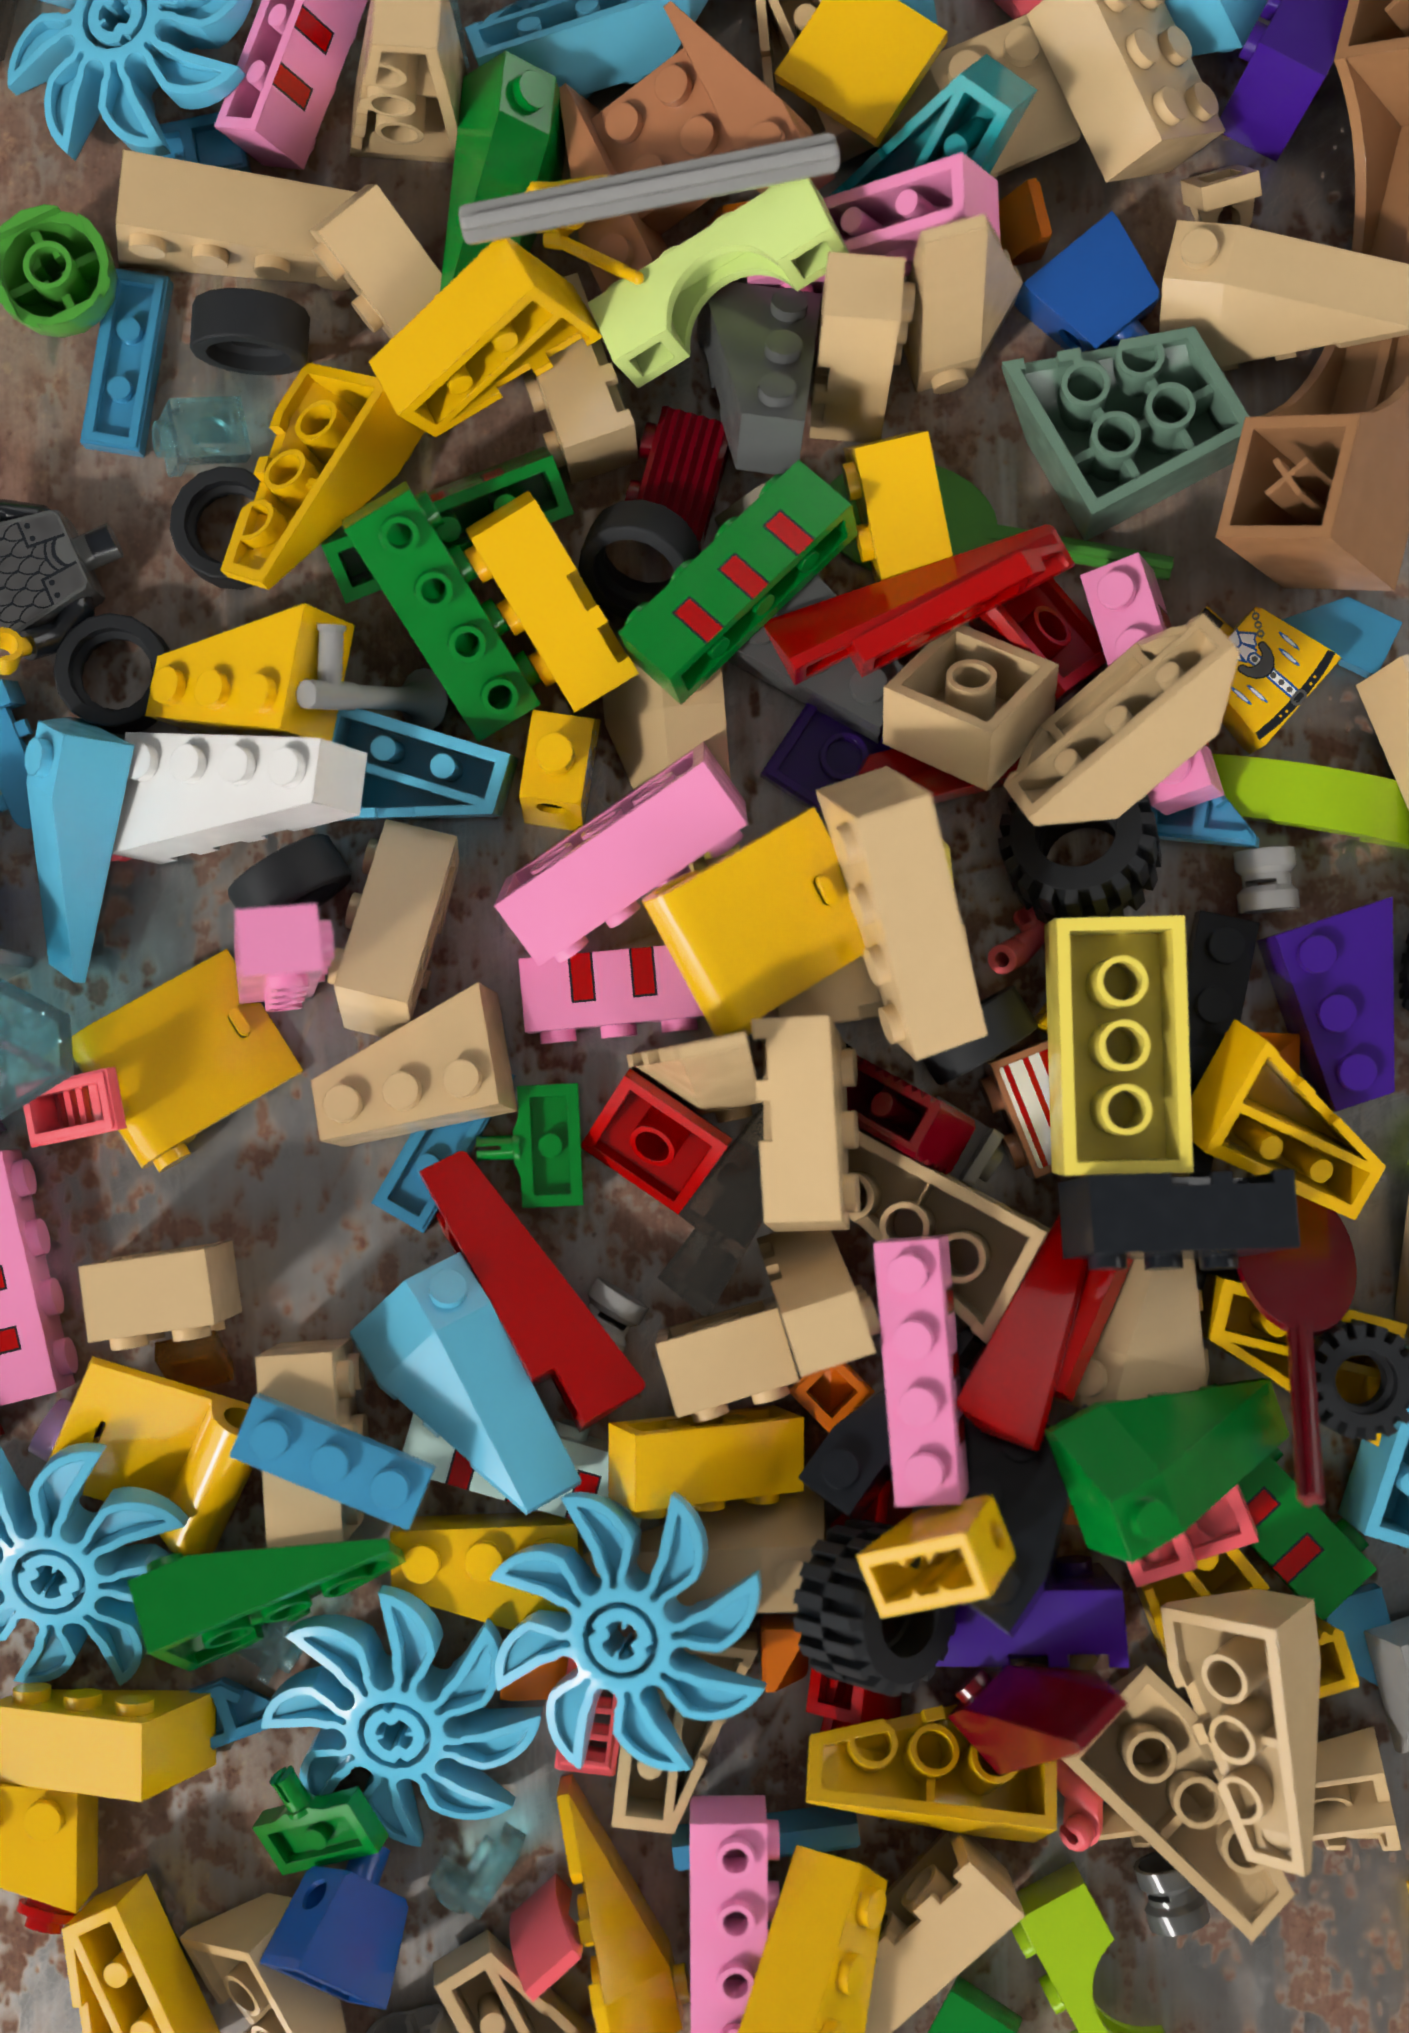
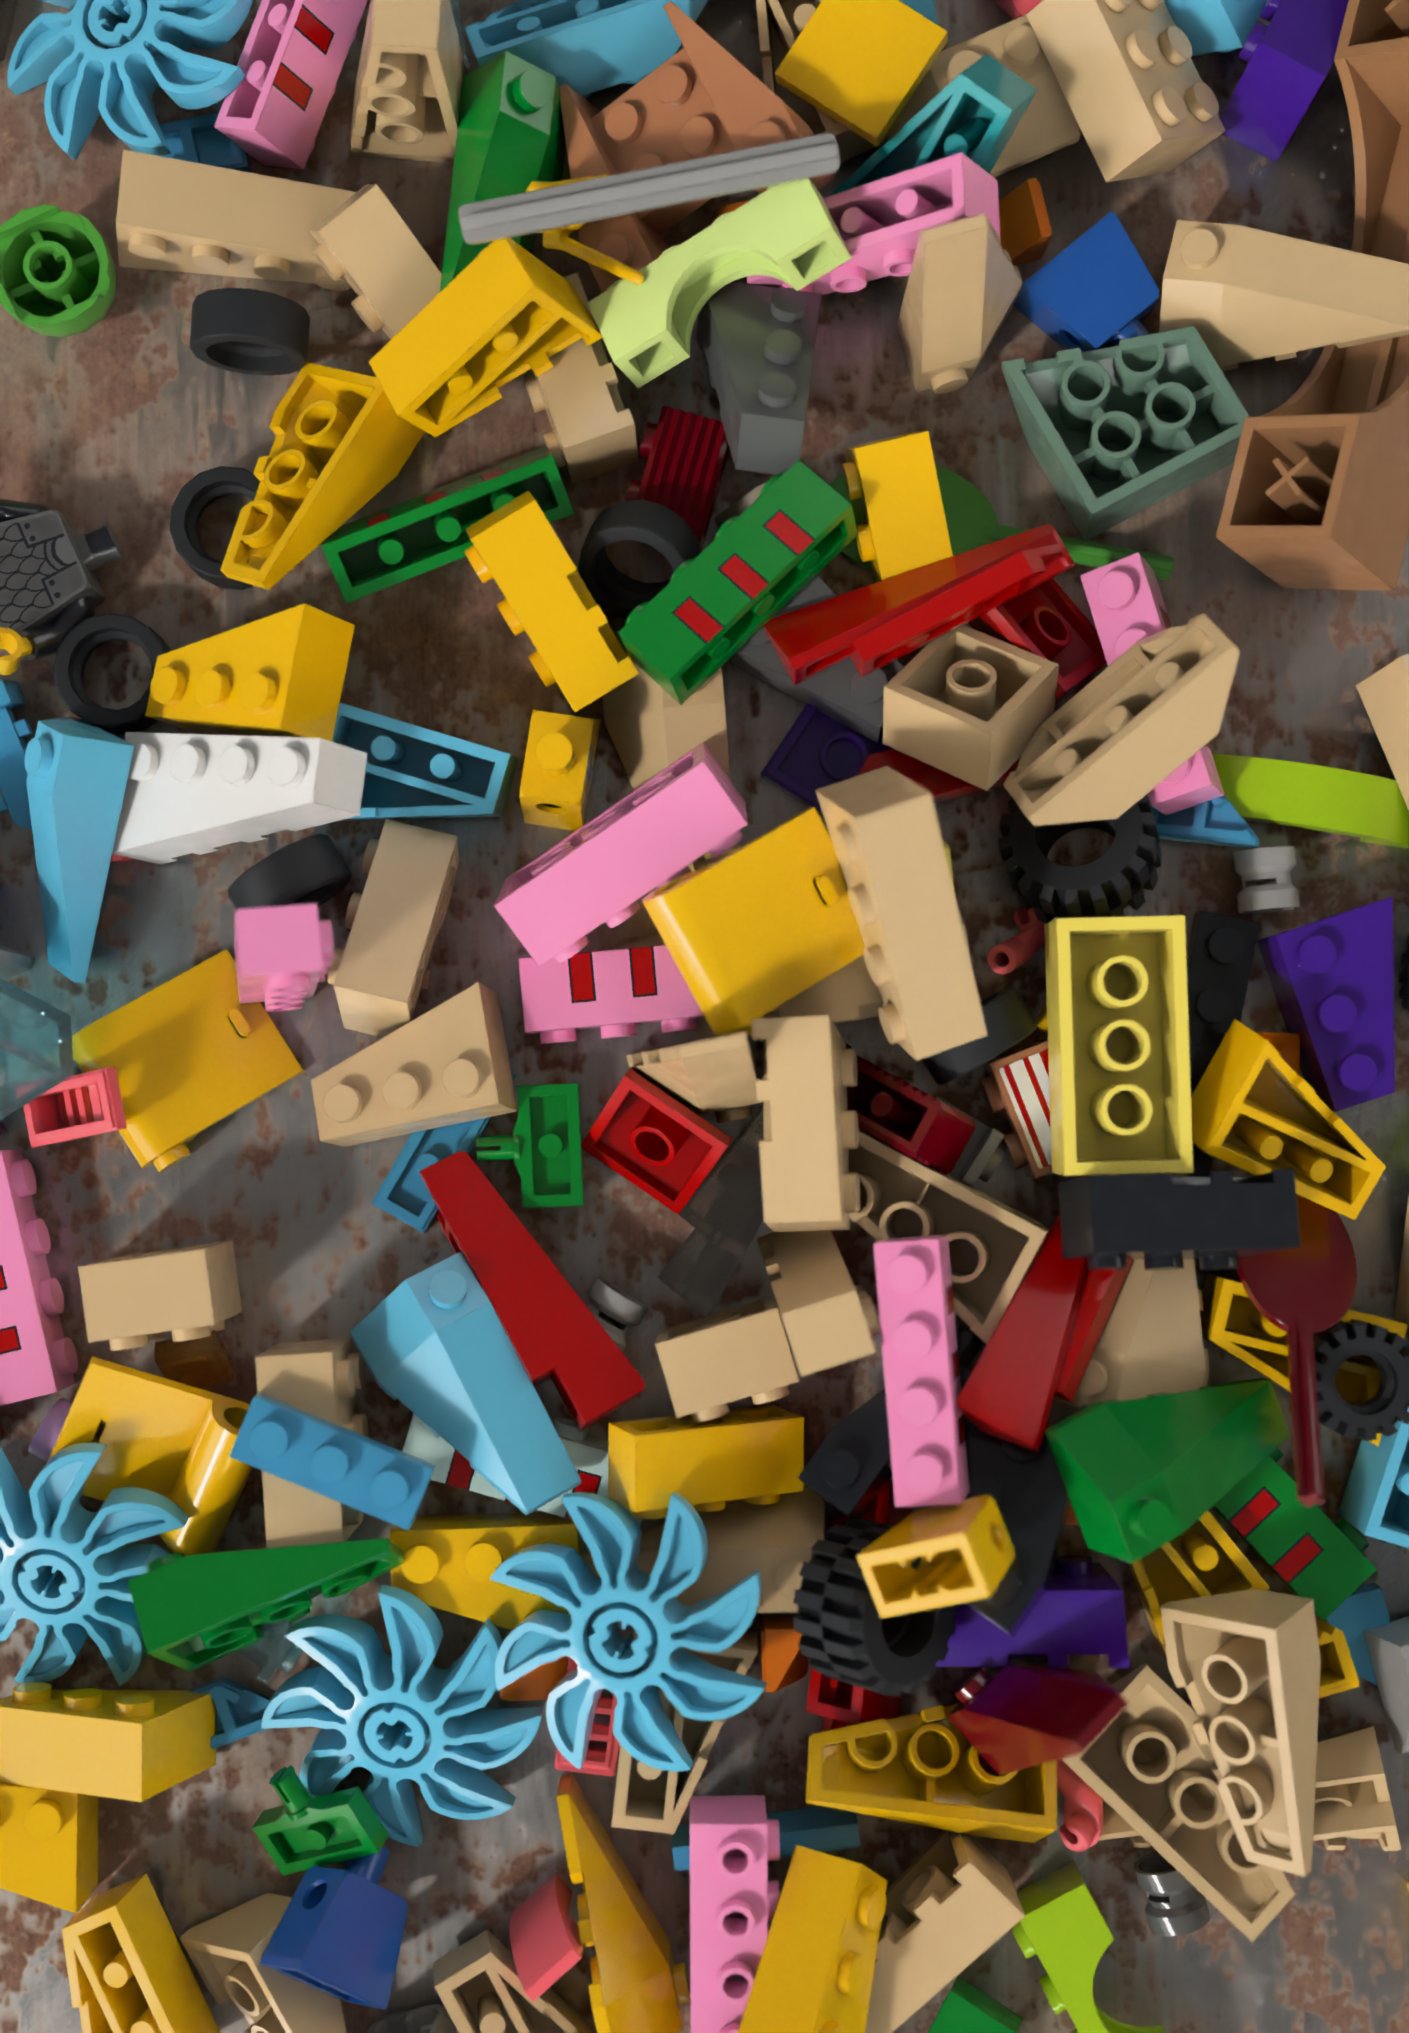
(43, 1917): red plate -> none
(127, 365): dark azure tile -> none
(201, 433): clear light blue bracket -> none
(419, 699): light grey piece -> none
(441, 610): green brick -> none
(489, 1866): clear light blue bracket -> none
(831, 1393): orange slope -> none
(858, 343): tan wedge -> none
(1219, 1530): coral slope -> none
(1229, 186): tan tile -> none
(1272, 675): yellow torso -> none
(1352, 631): dark azure tile -> none

